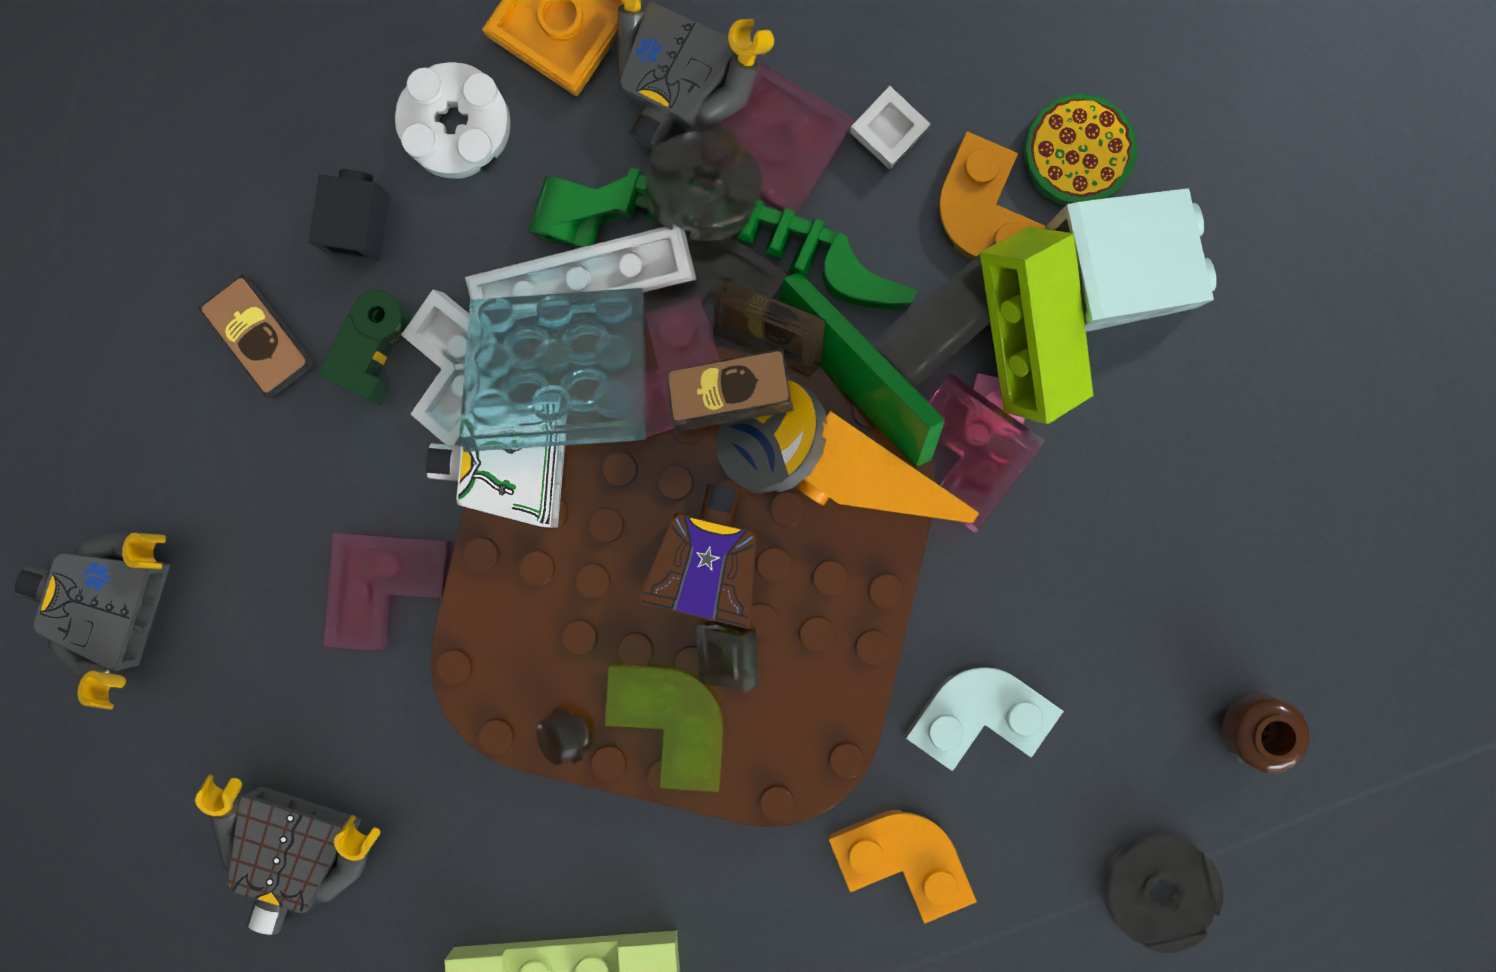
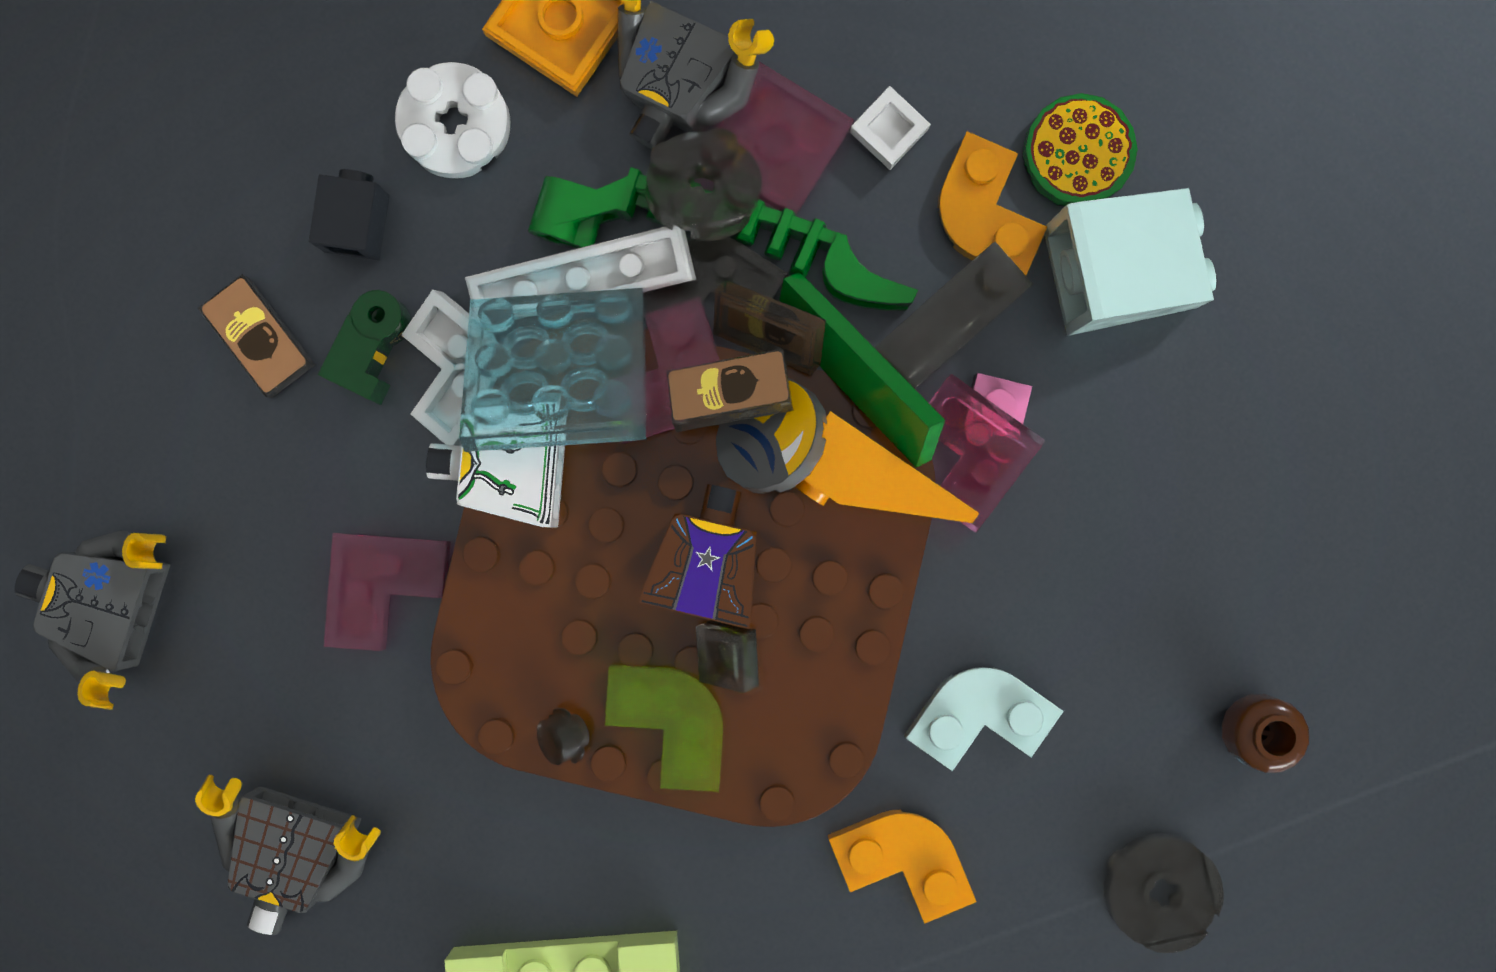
(1037, 323): lime brick -> none

